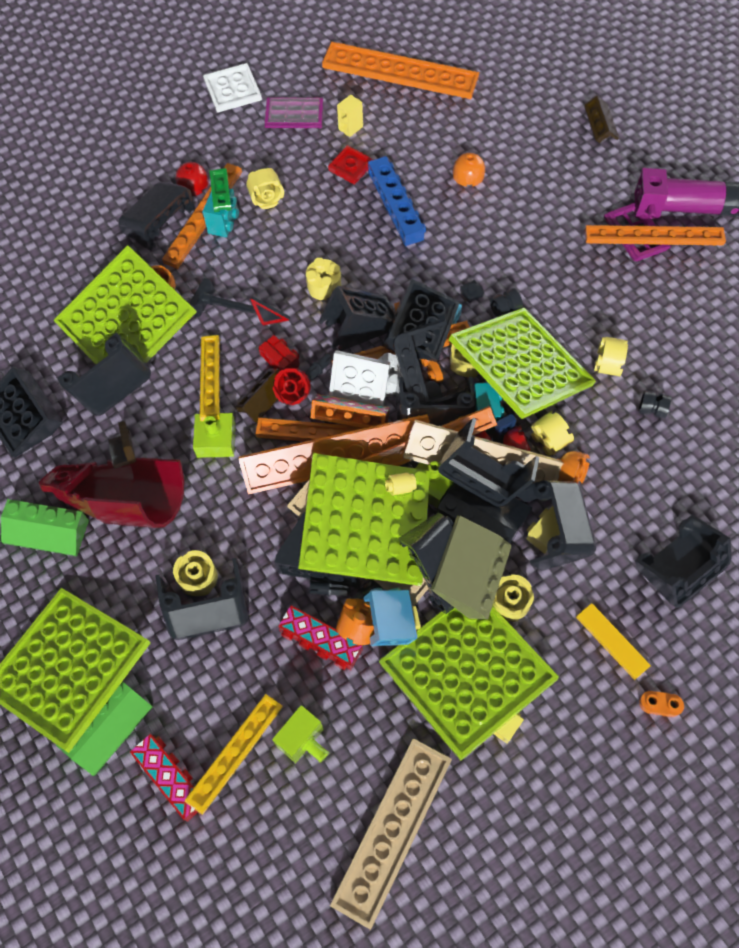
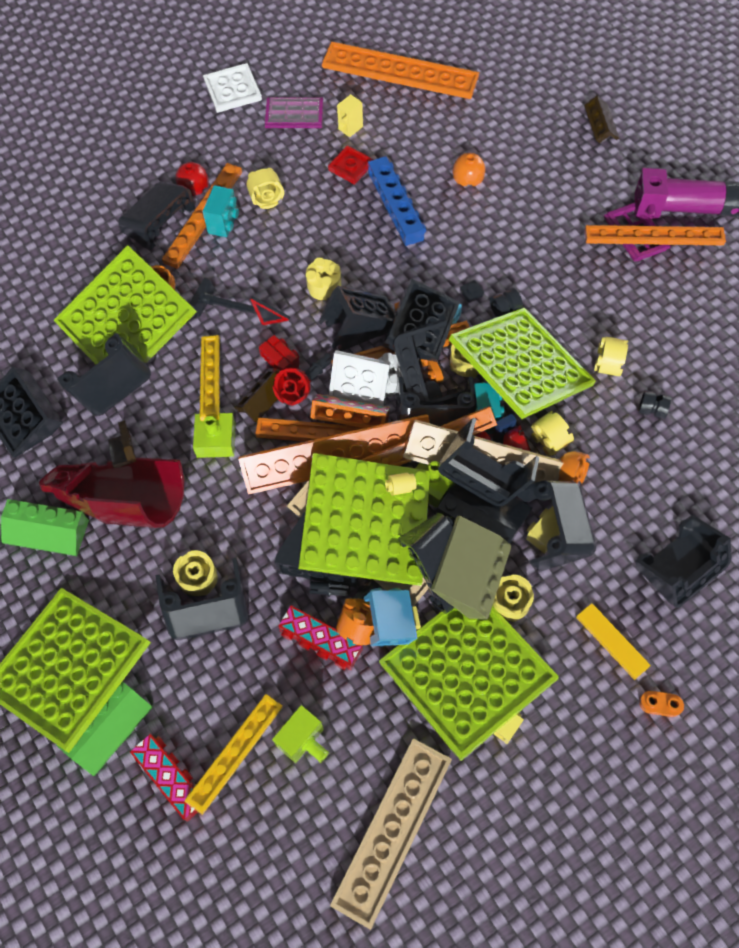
(220, 189): green plate -> none

